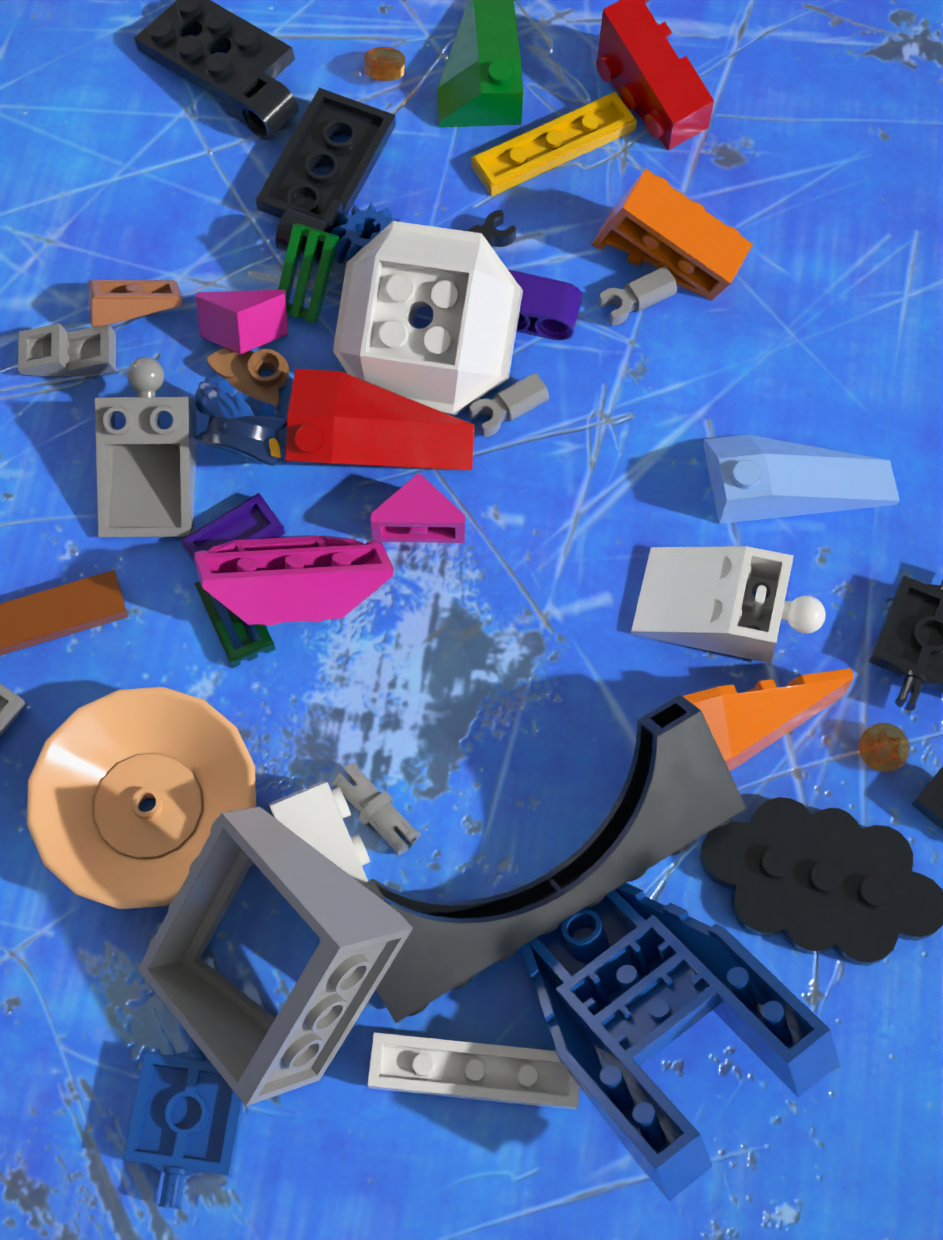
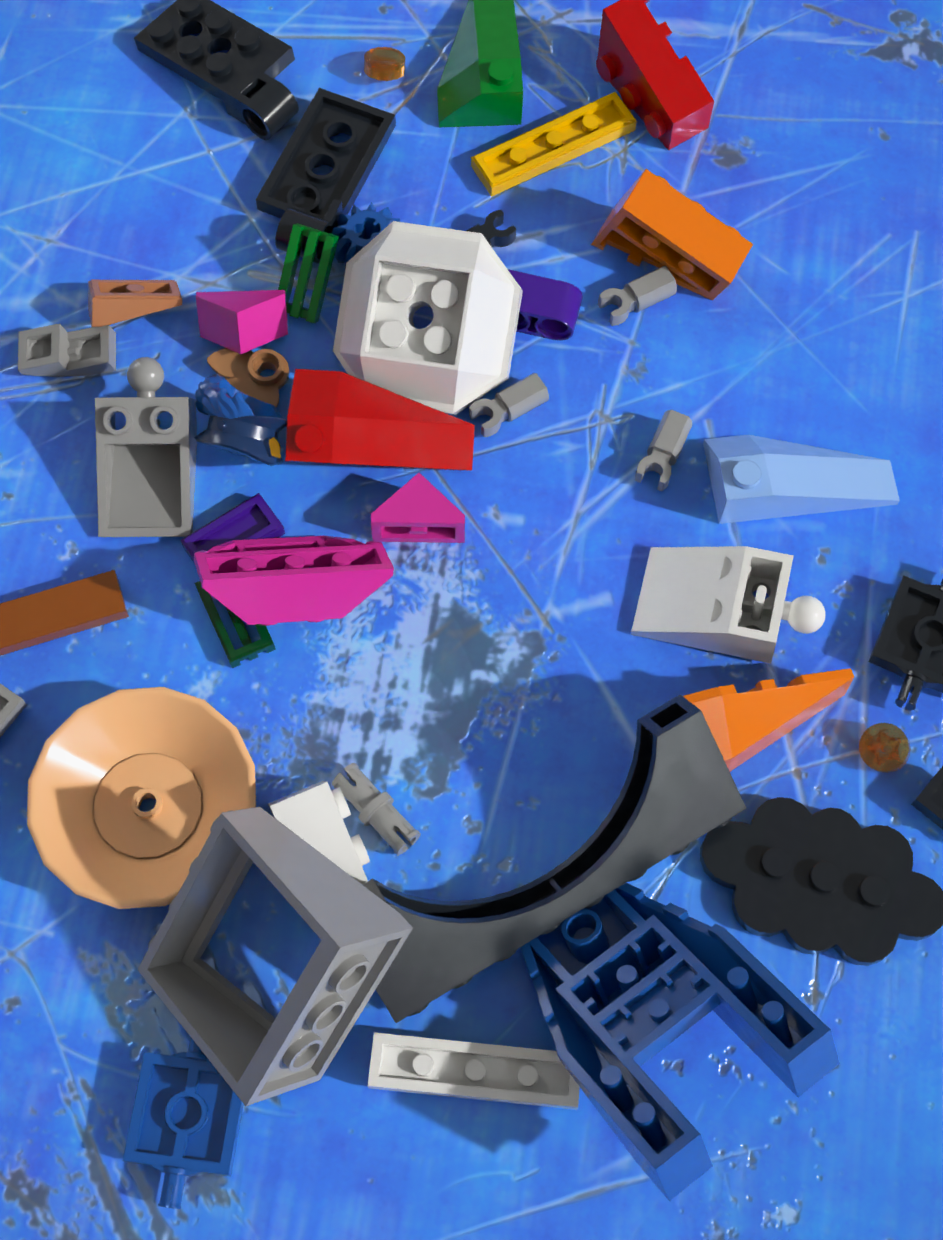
(665, 447): none -> light grey bar

